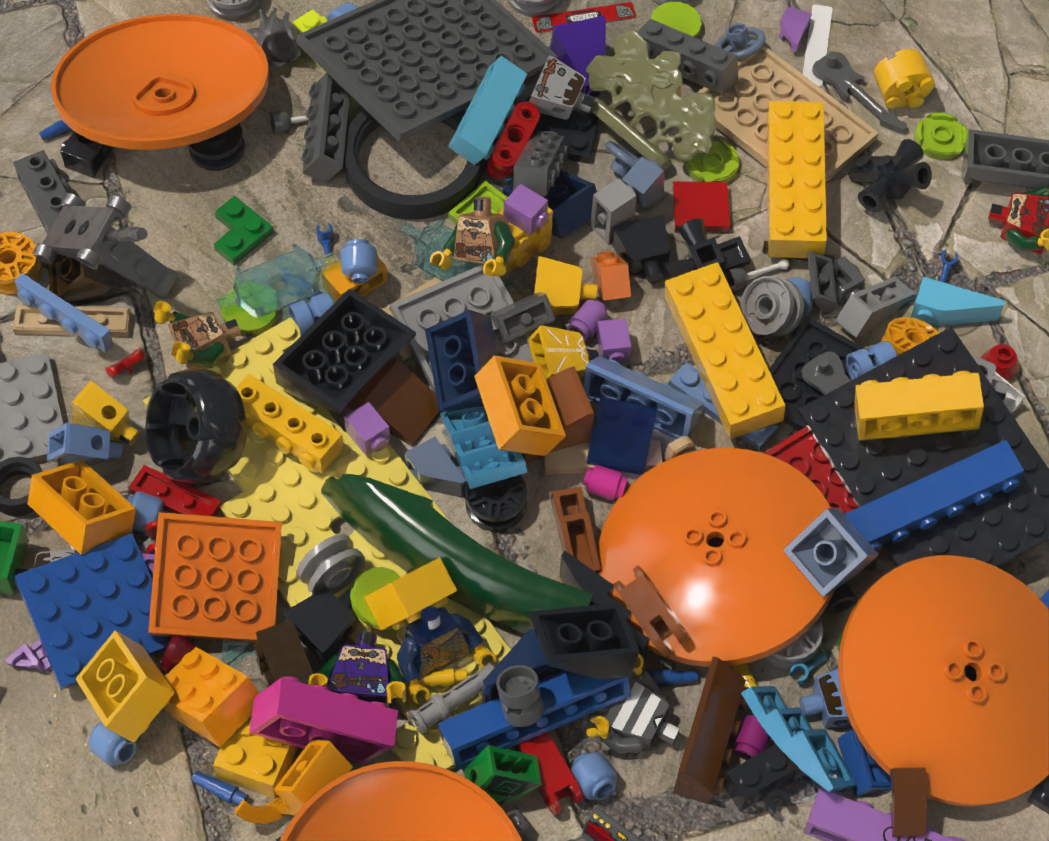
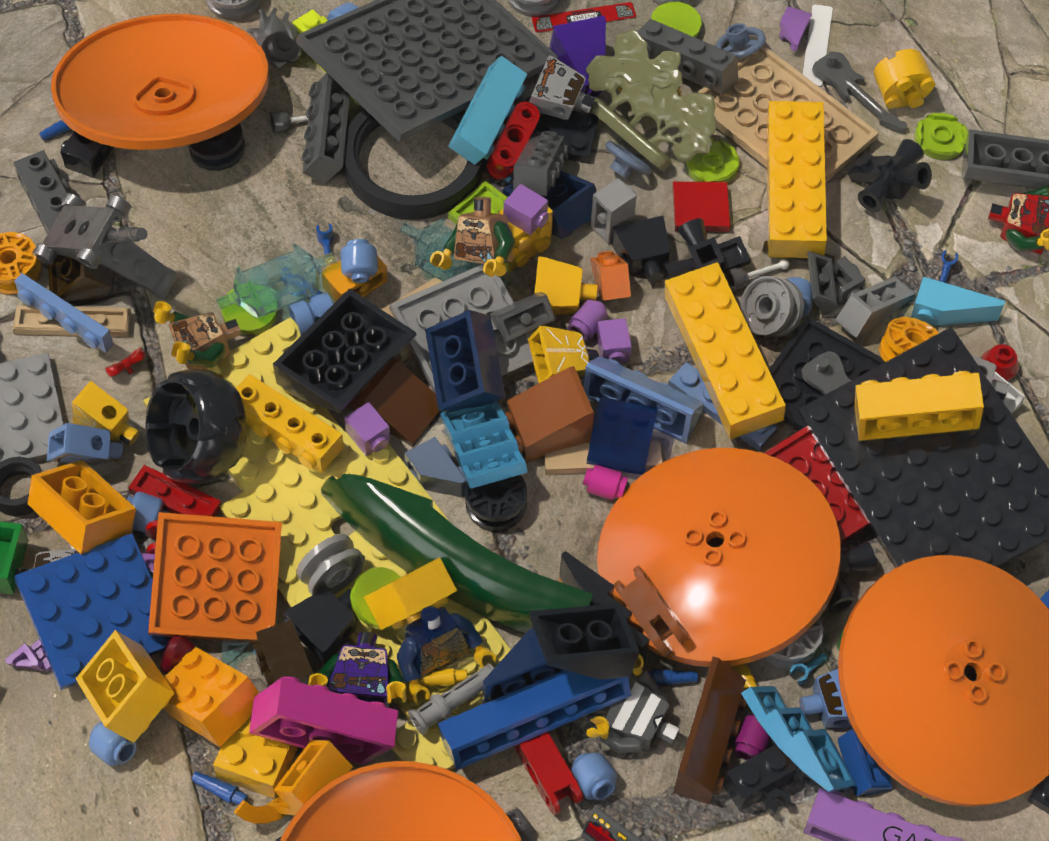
(245, 232): green plate -> none
(504, 773): green torso -> none
(519, 406): light orange brick -> none
(520, 695): dark grey wheel -> none
(575, 526): dark orange slope -> none
(647, 181): sand blue slope -> none
(678, 447): tan tile -> none
(830, 551): sand blue slope -> none
(866, 360): medium blue wheel -> none
(908, 802): reddish brown slope -> none
(938, 496): blue brick -> none

